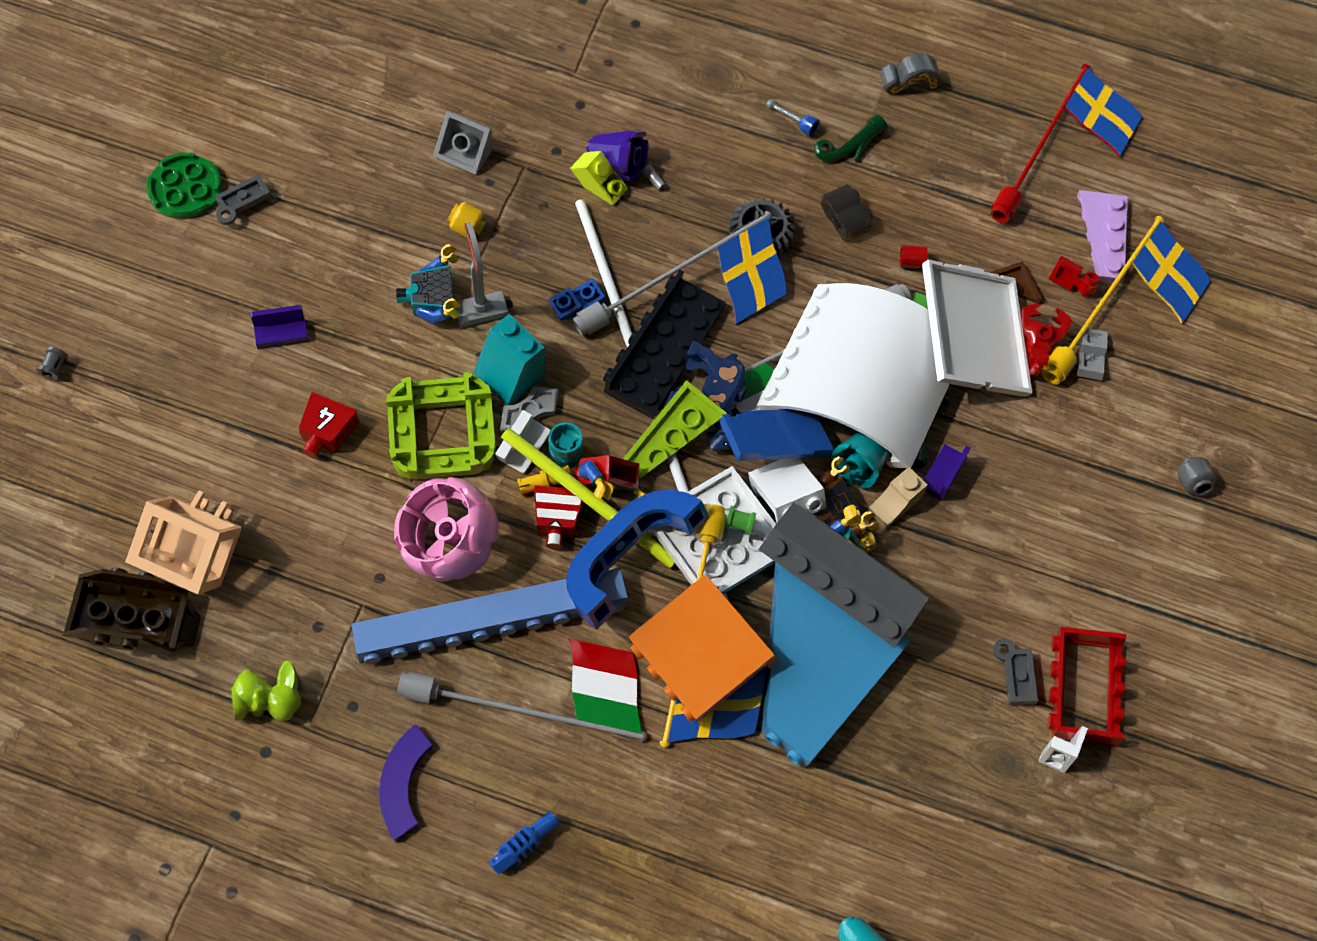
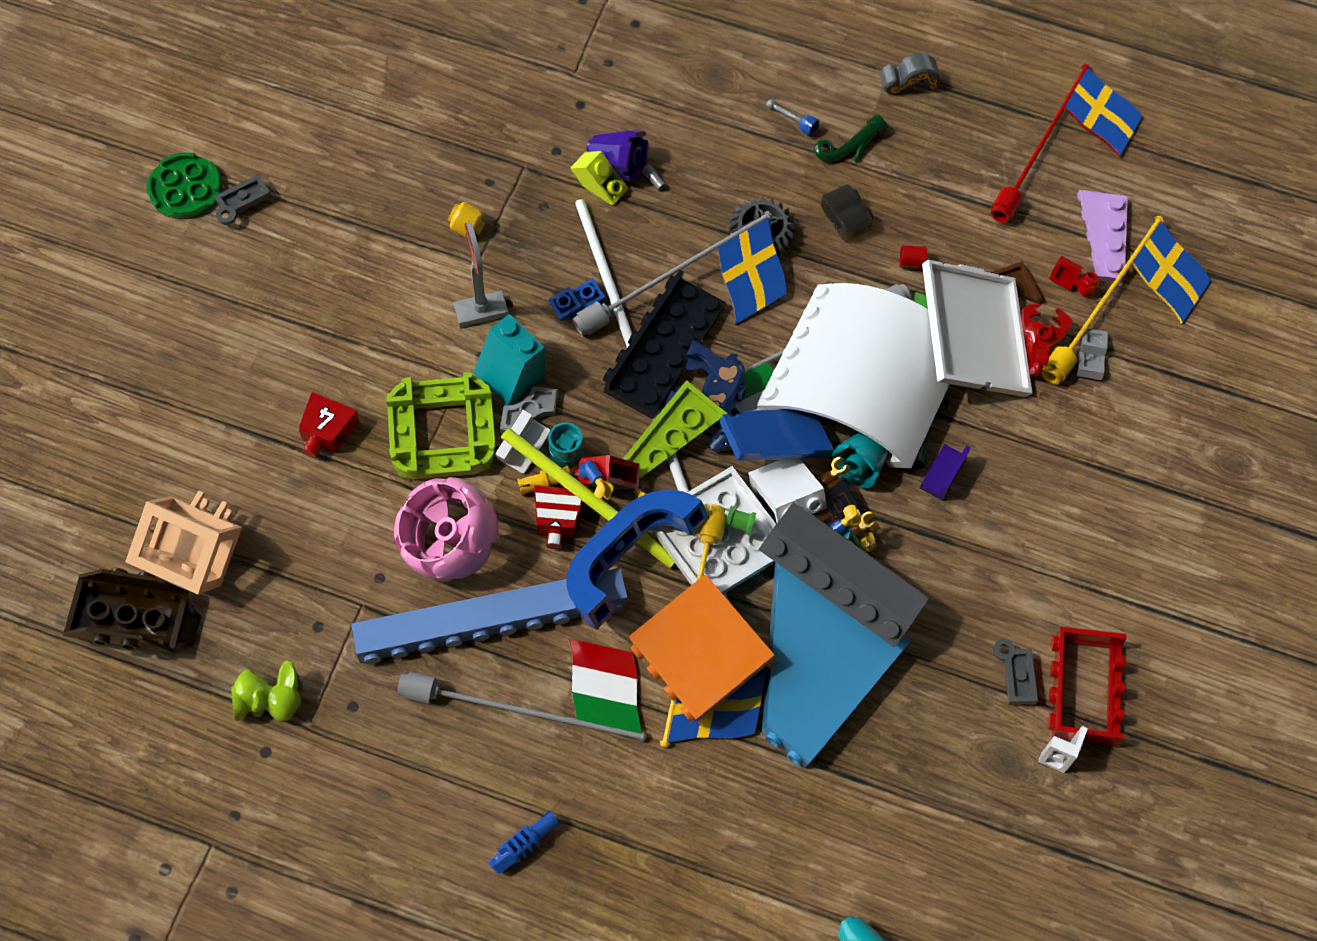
(52, 363): dark grey bush -> none
(279, 326): dark purple panel -> none
(396, 779): dark purple tile -> none
(432, 289): torso -> none
(463, 142): light grey slope -> none
(898, 497): tan arch -> none
(1197, 476): dark grey head -> none

